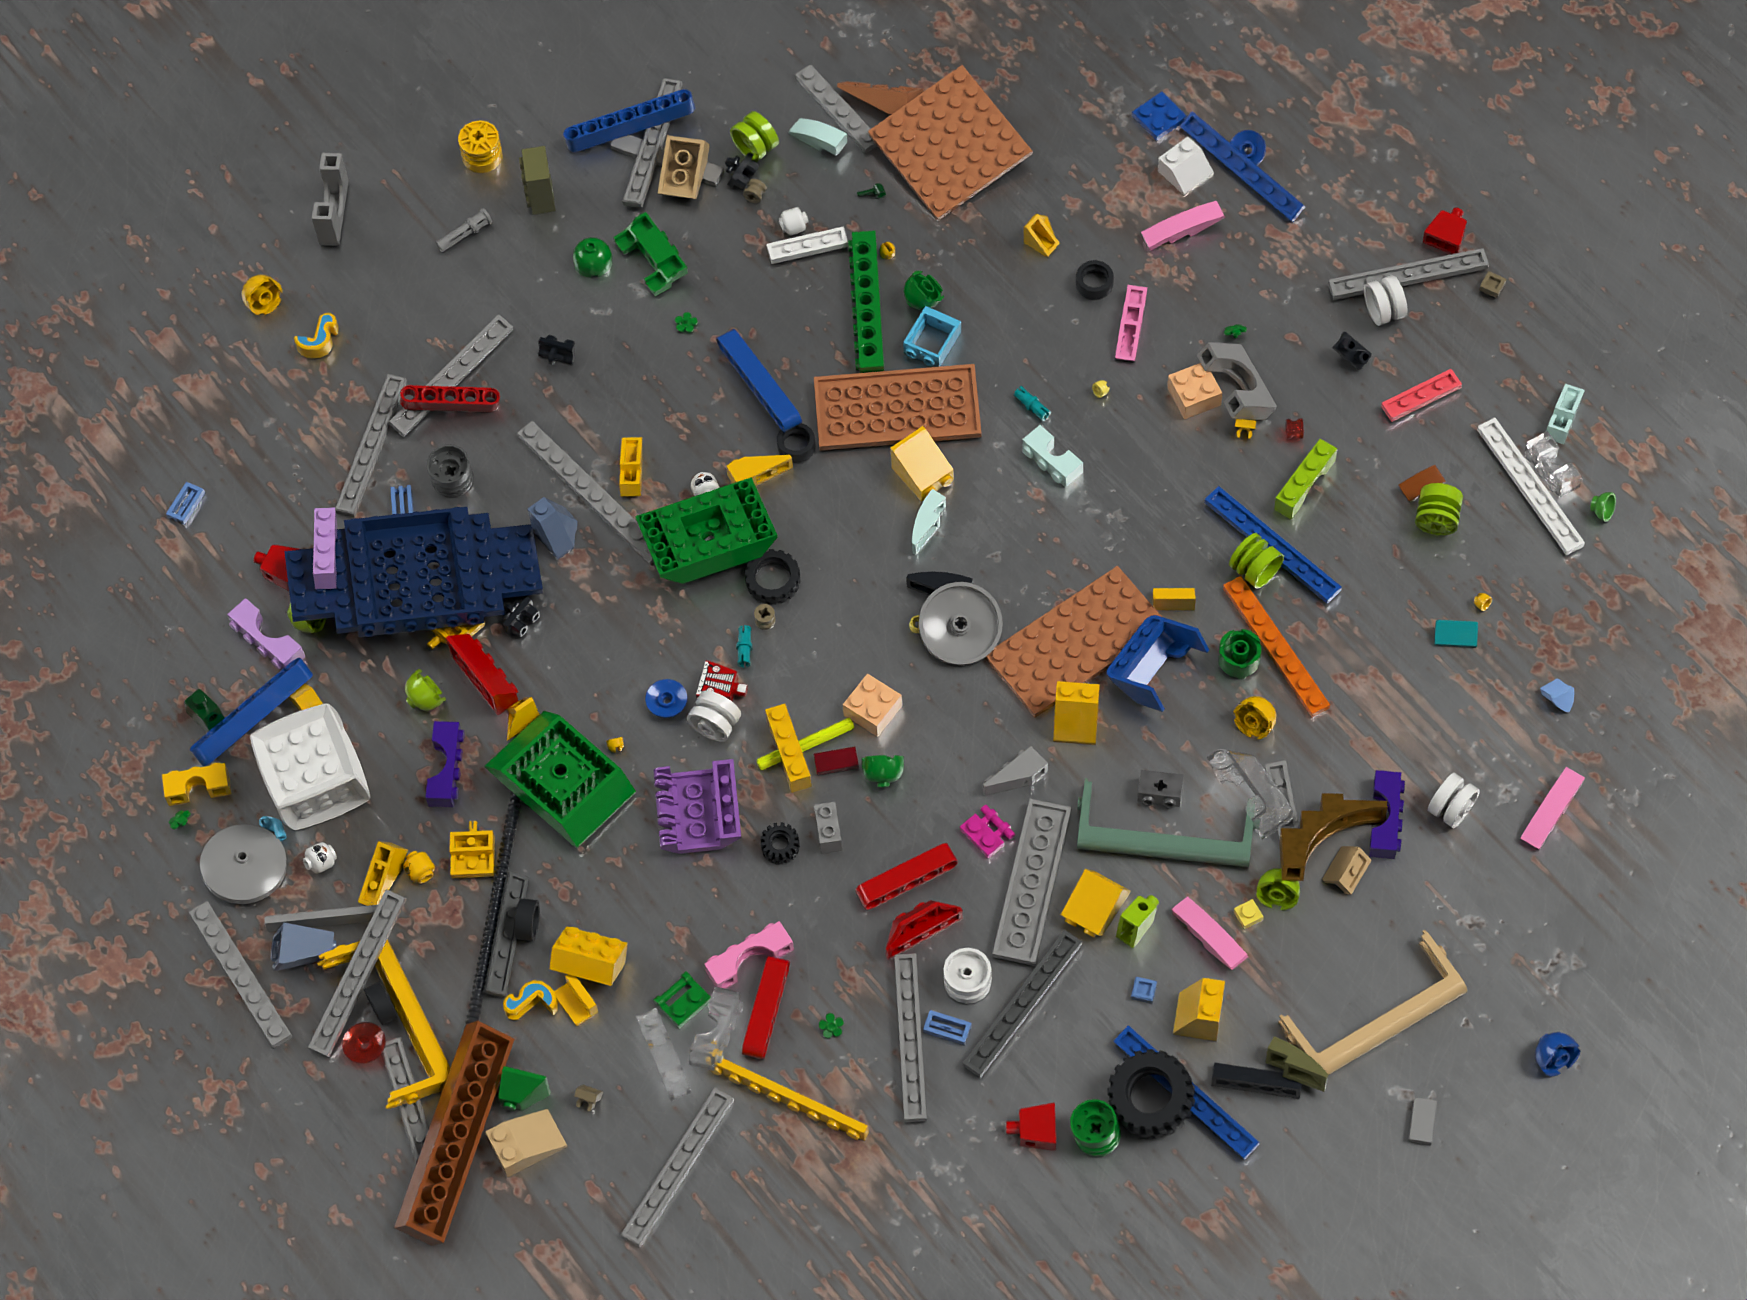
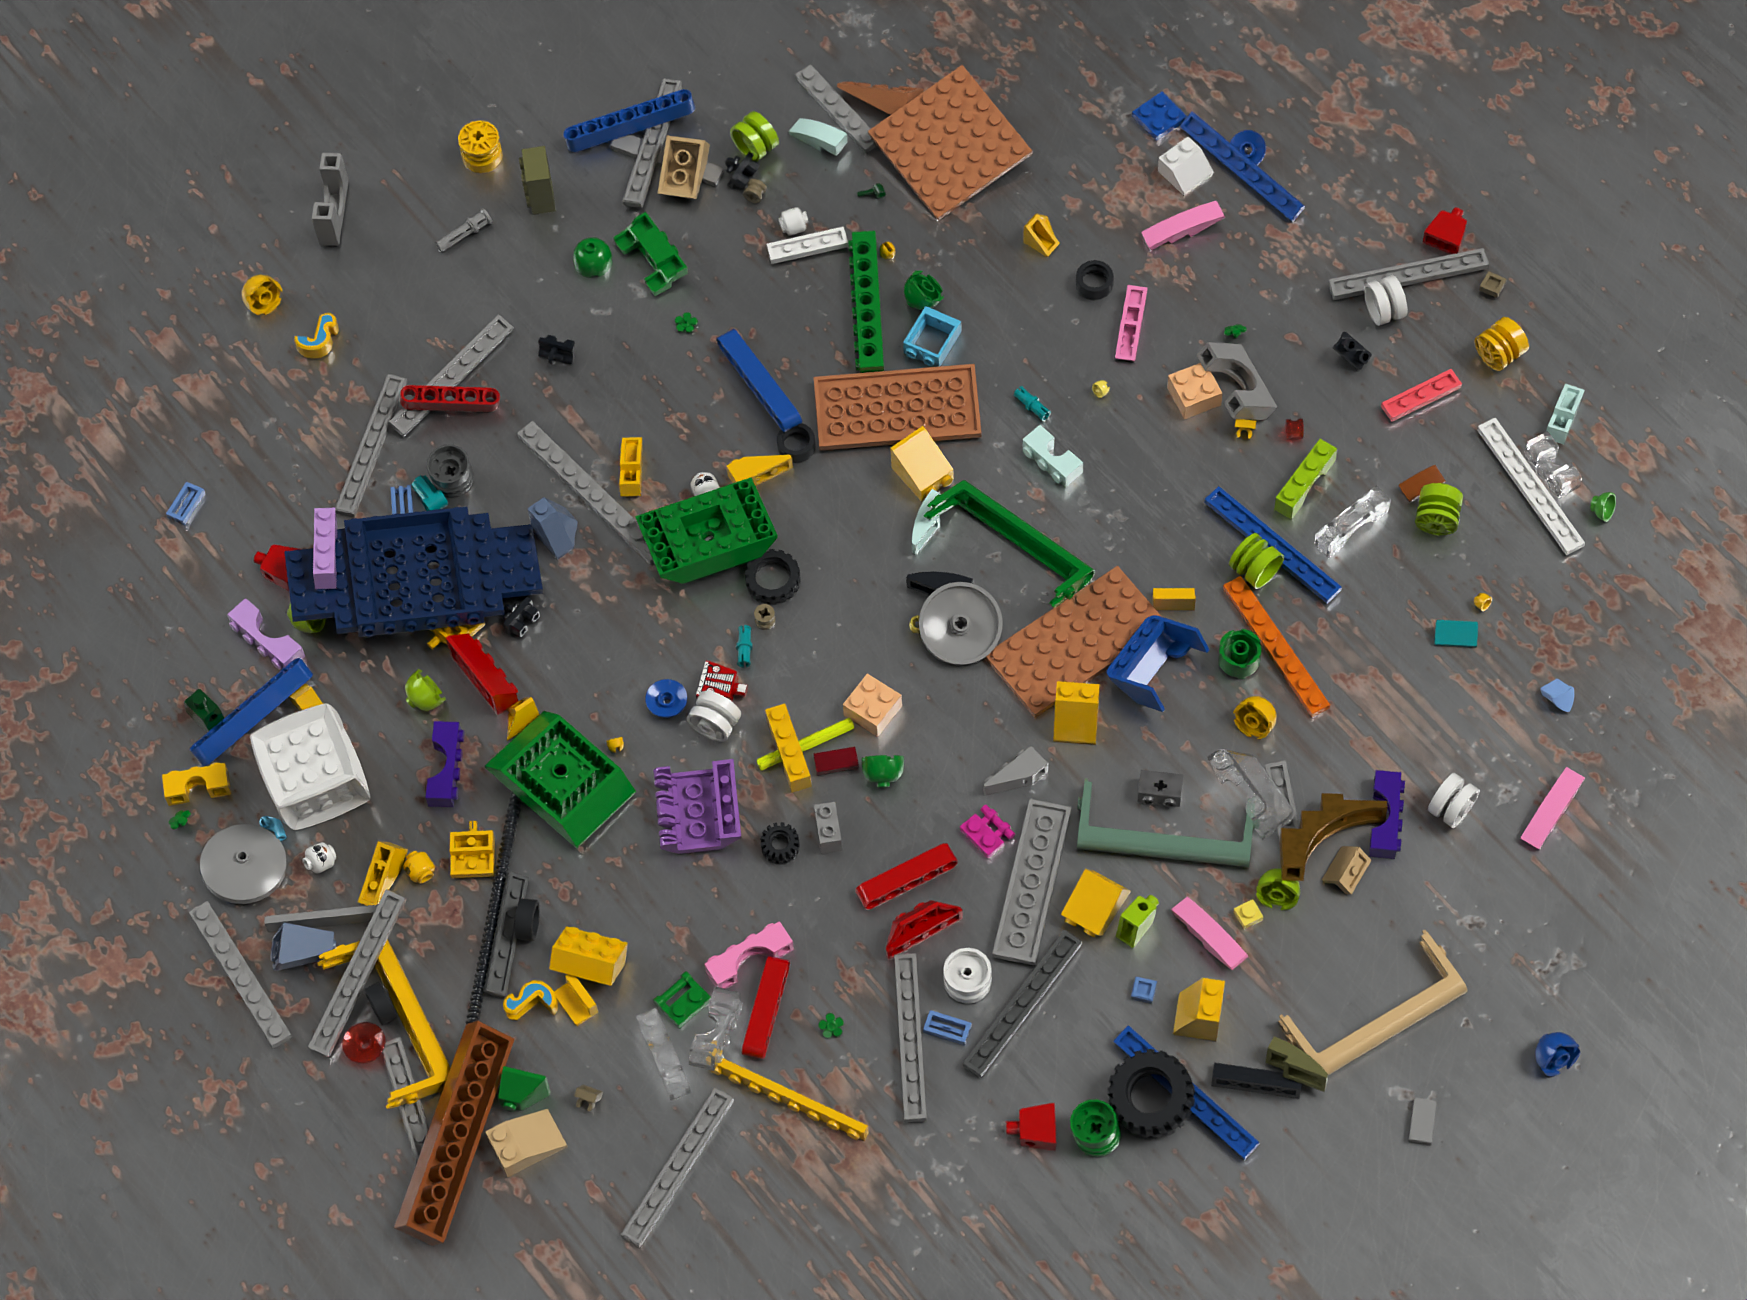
(428, 494): none -> teal piece
(1020, 533): none -> green piece
(1337, 532): none -> clear arch
(1501, 343): none -> yellow wheel

